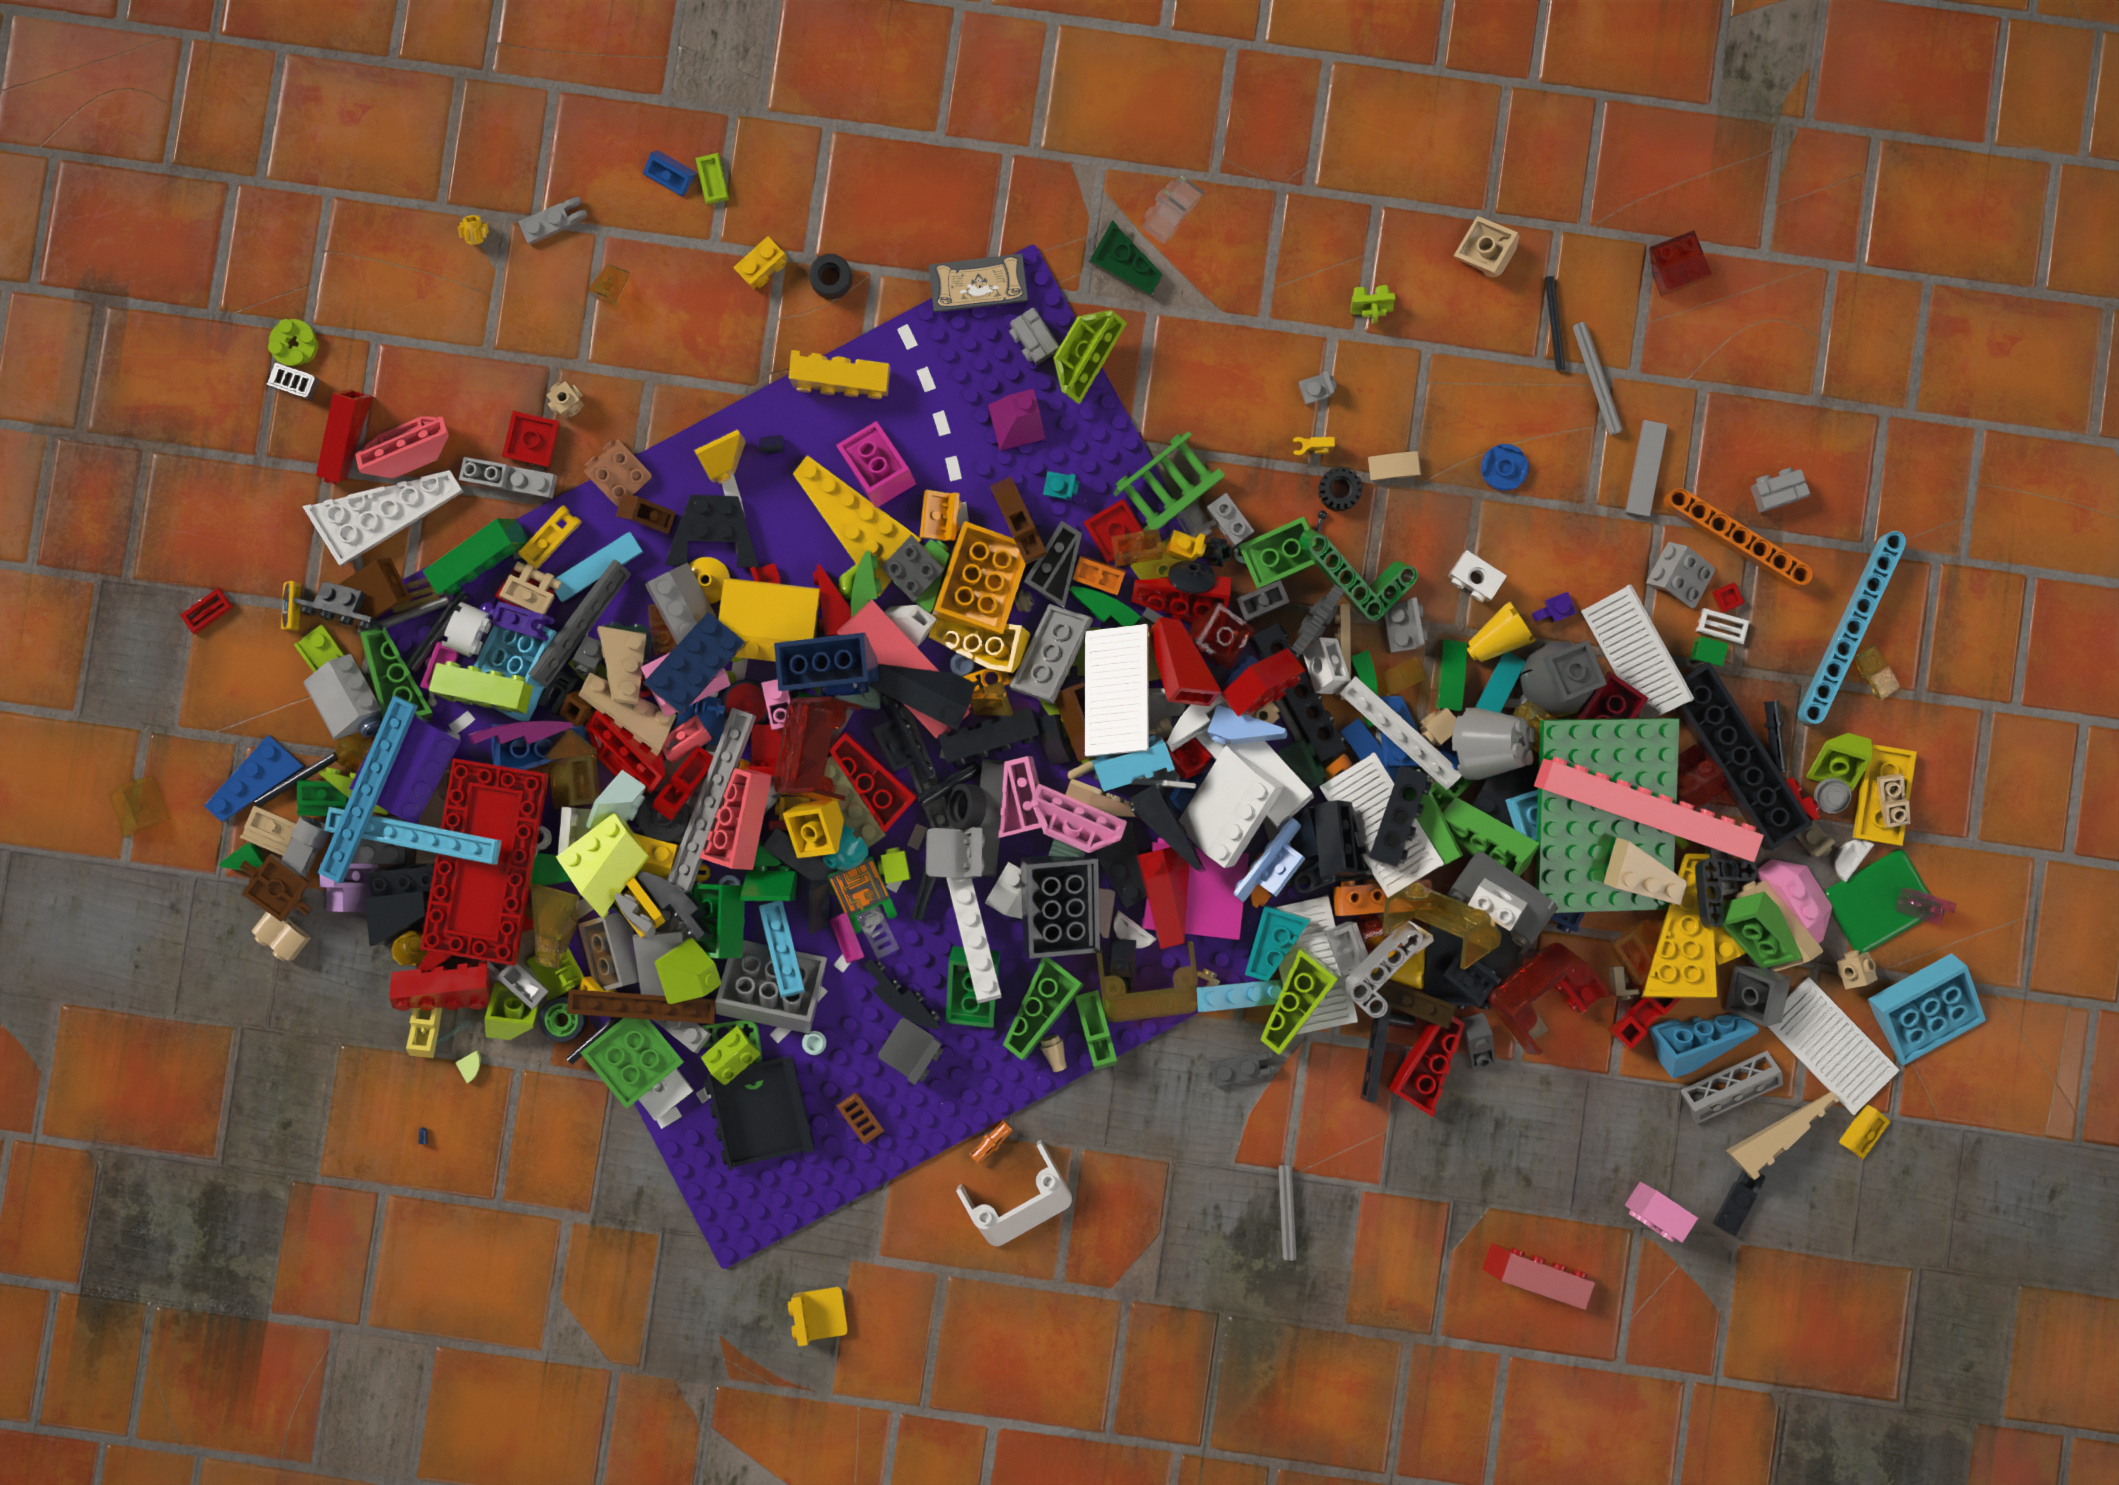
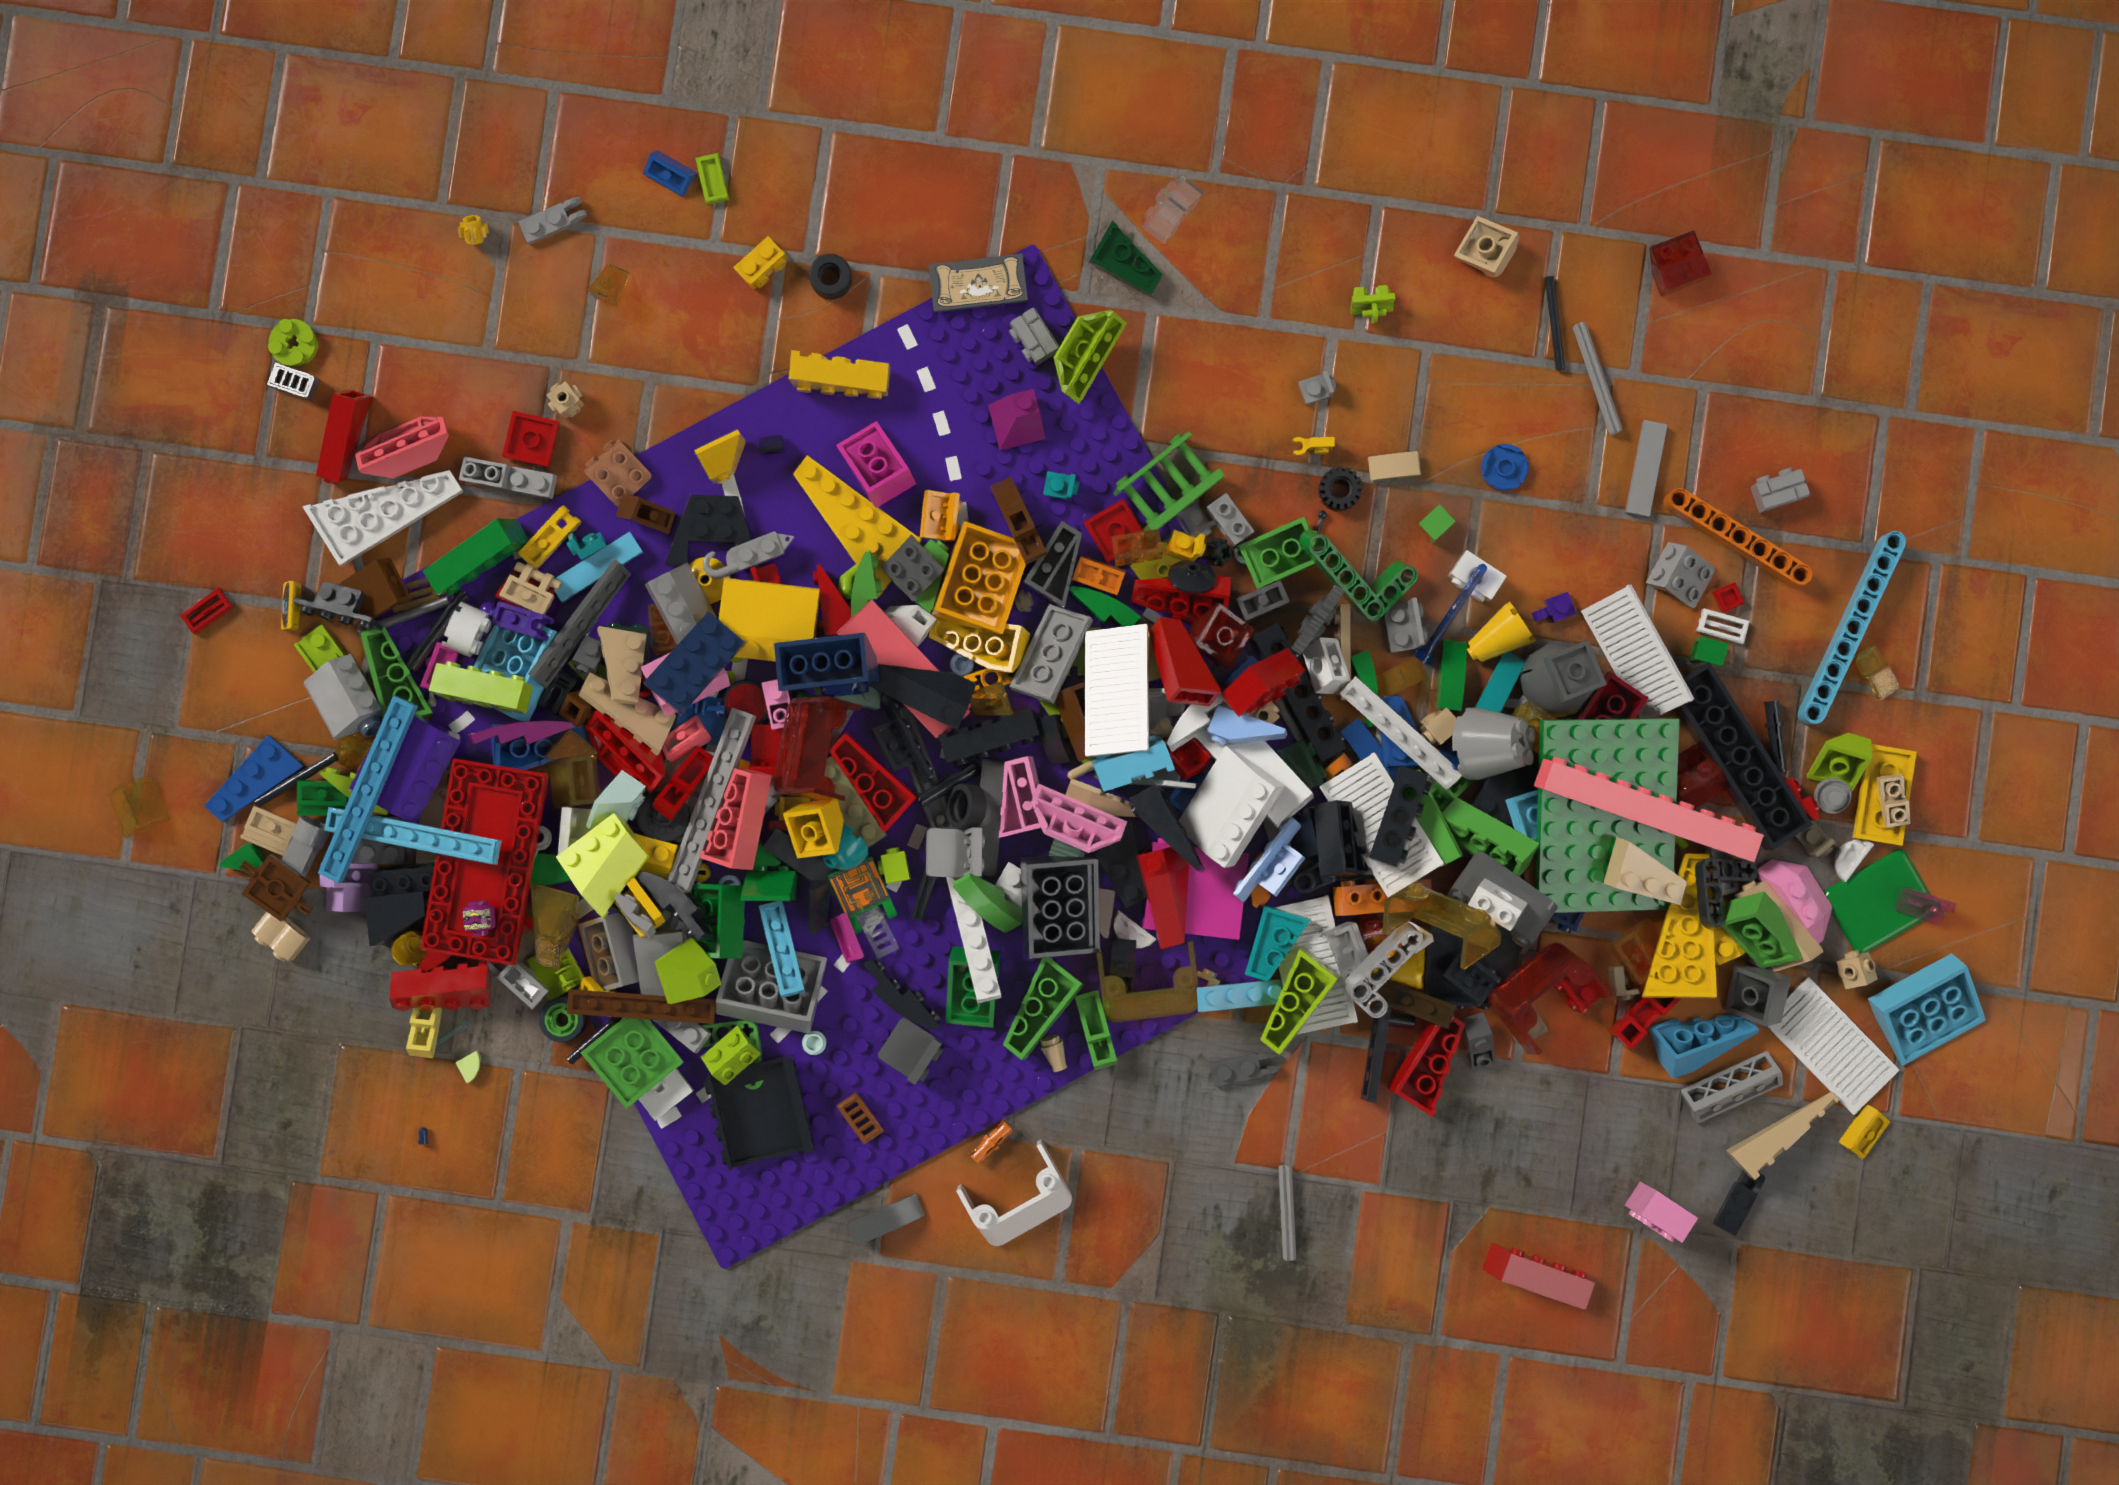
(479, 917): none -> magenta head
(507, 1014): lime slope -> none
(588, 546): none -> teal bracket
(749, 554): none -> light grey plate
(817, 1315): yellow bracket -> none
(885, 1219): none -> dark grey slope
(989, 902): none -> bright green slope
(1426, 652): none -> clear blue piece
(1436, 523): none -> bright green panel

